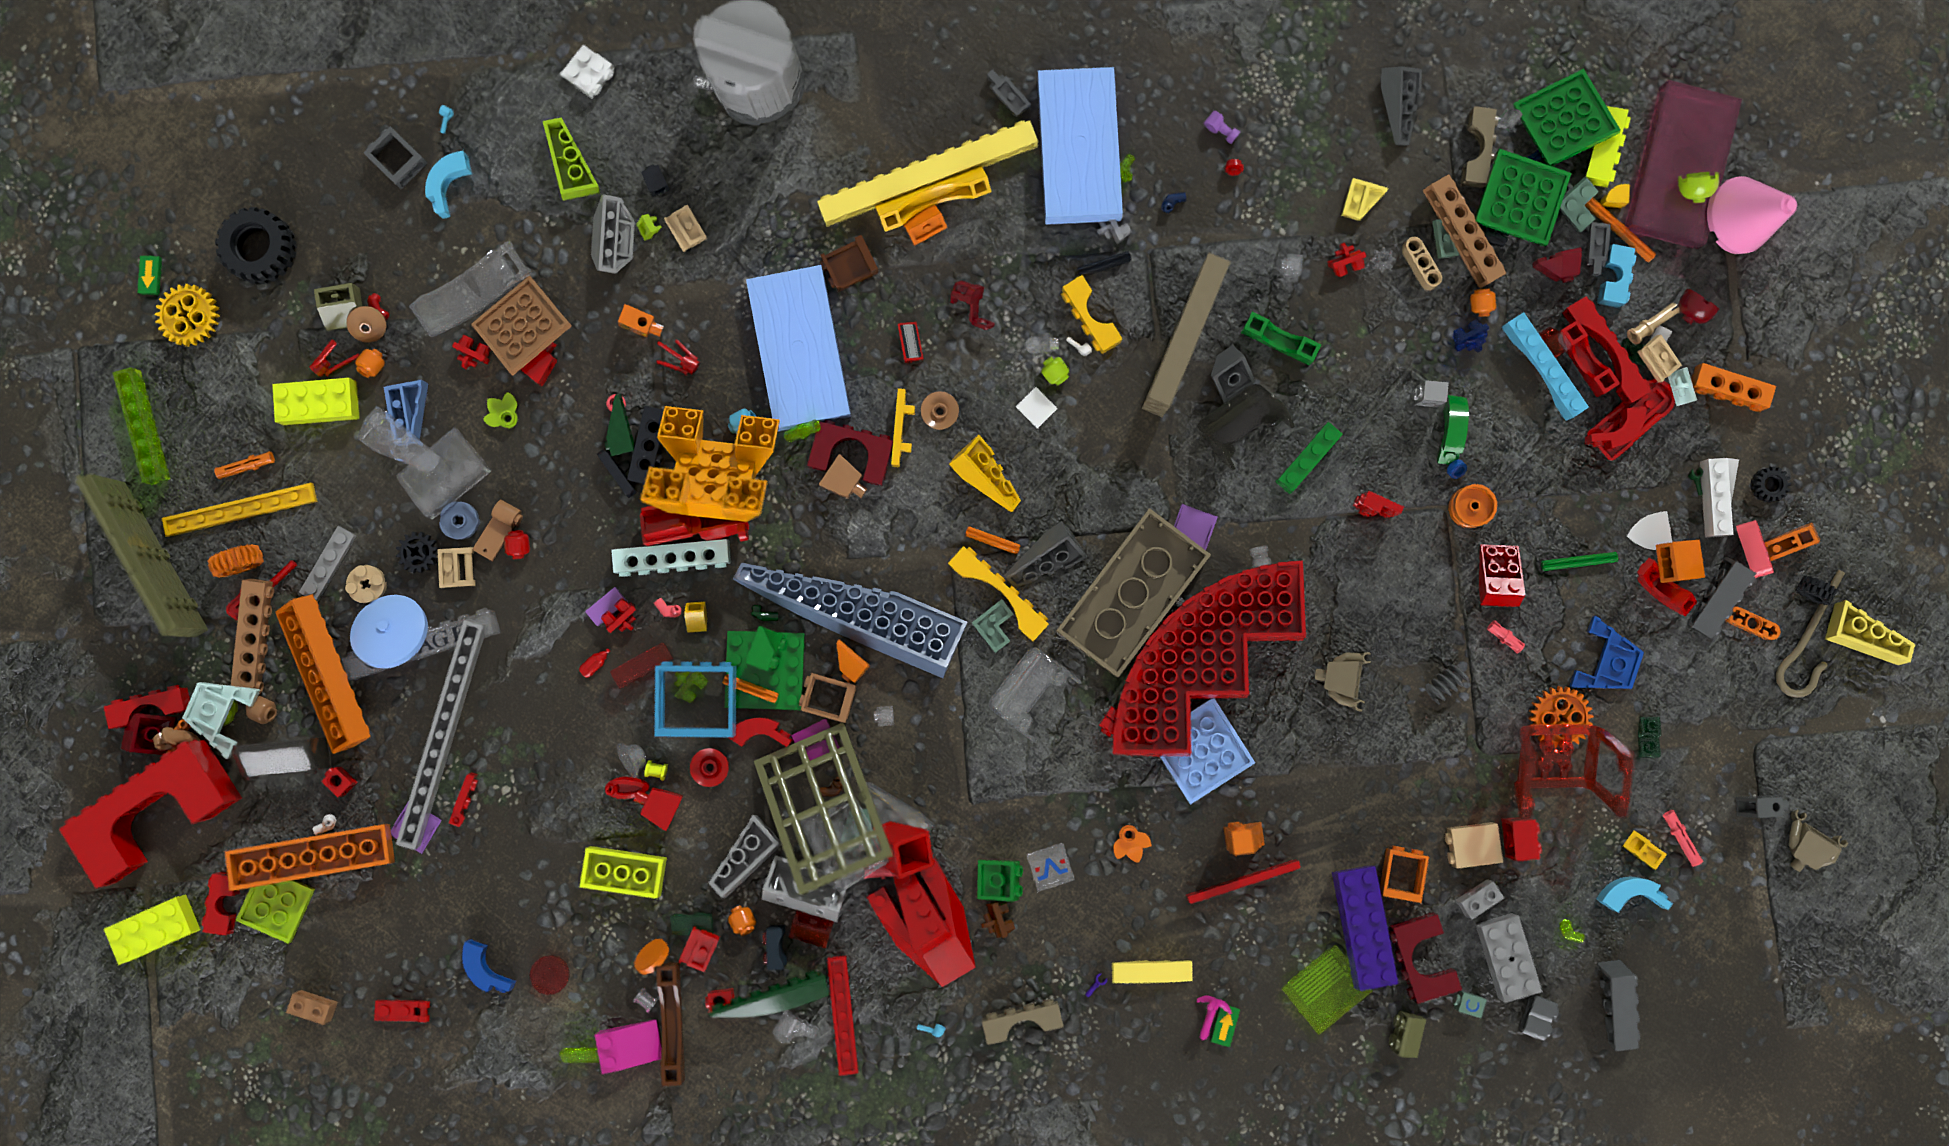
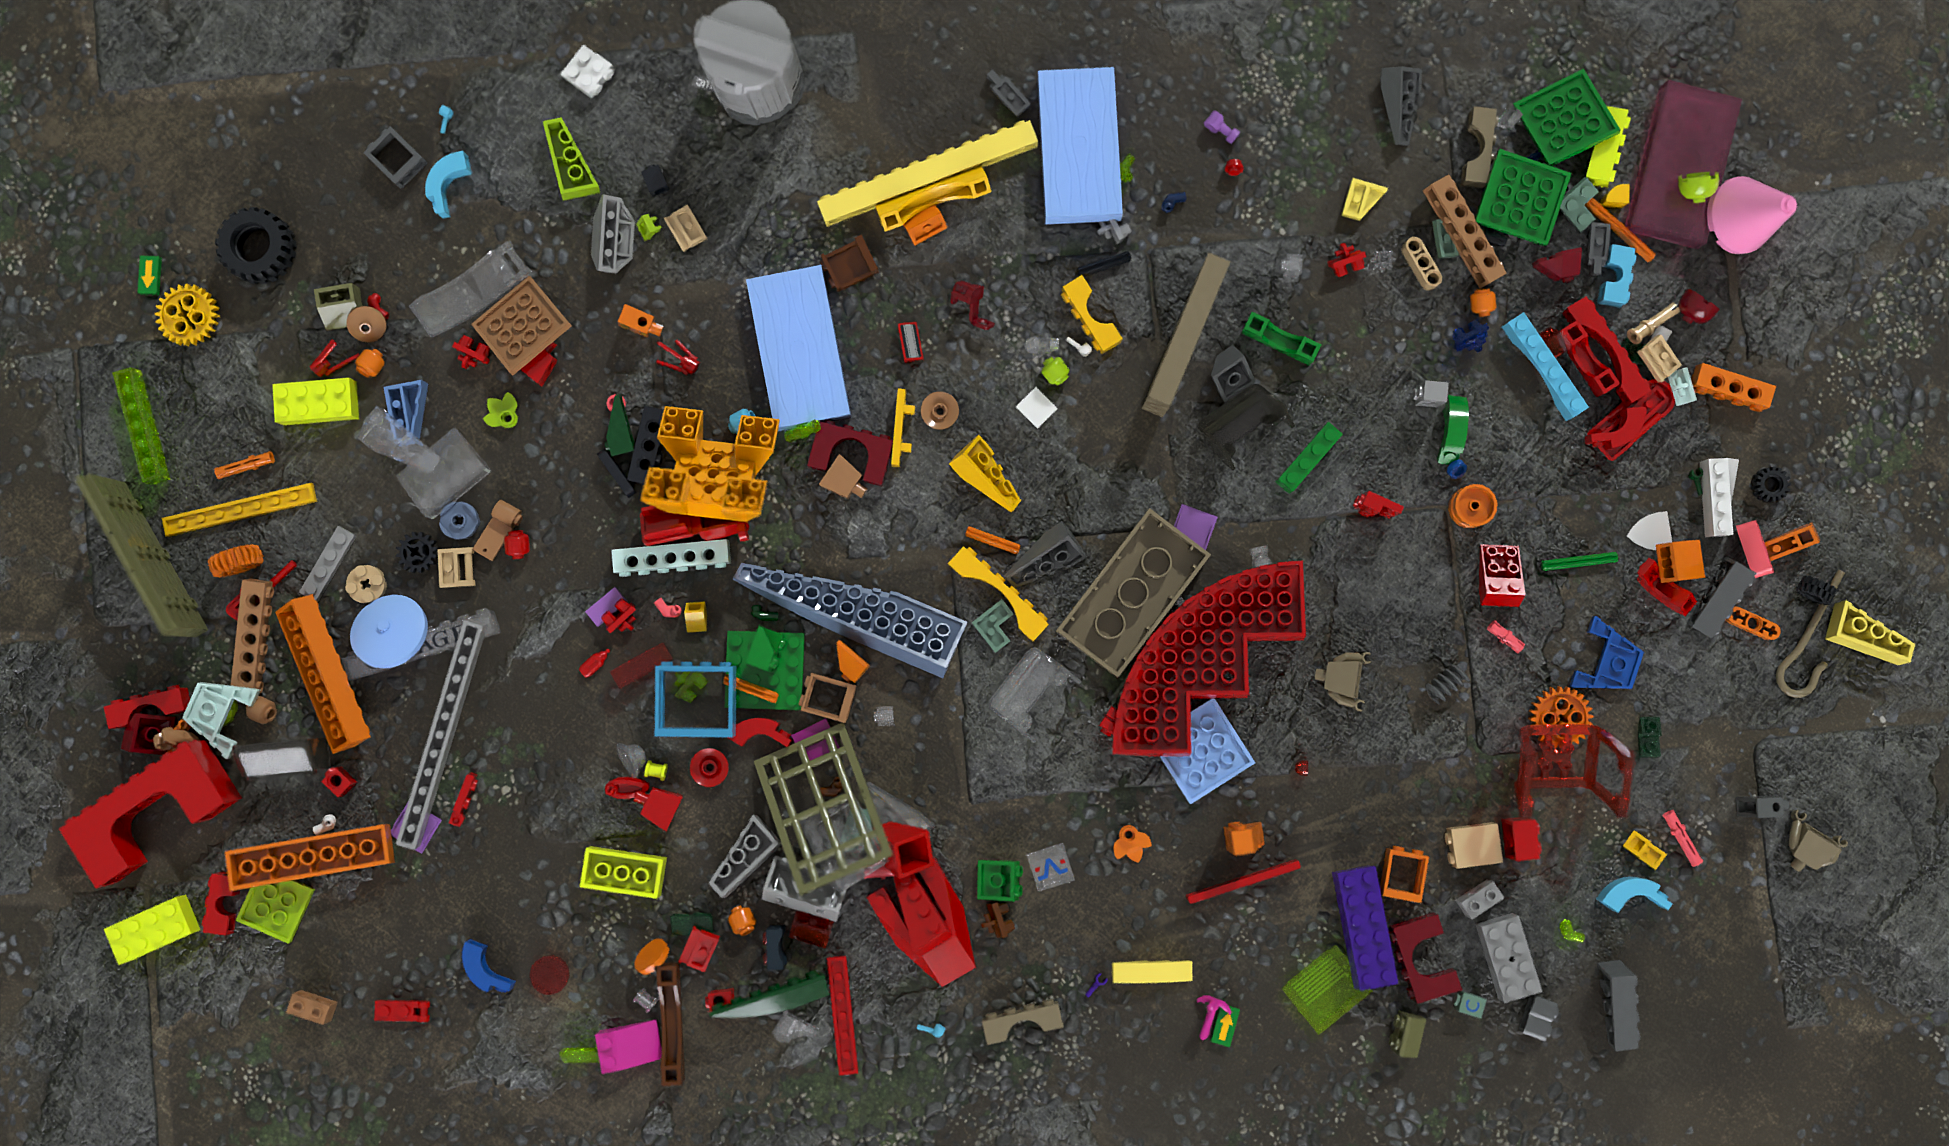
(1302, 767): none -> clear red hinge

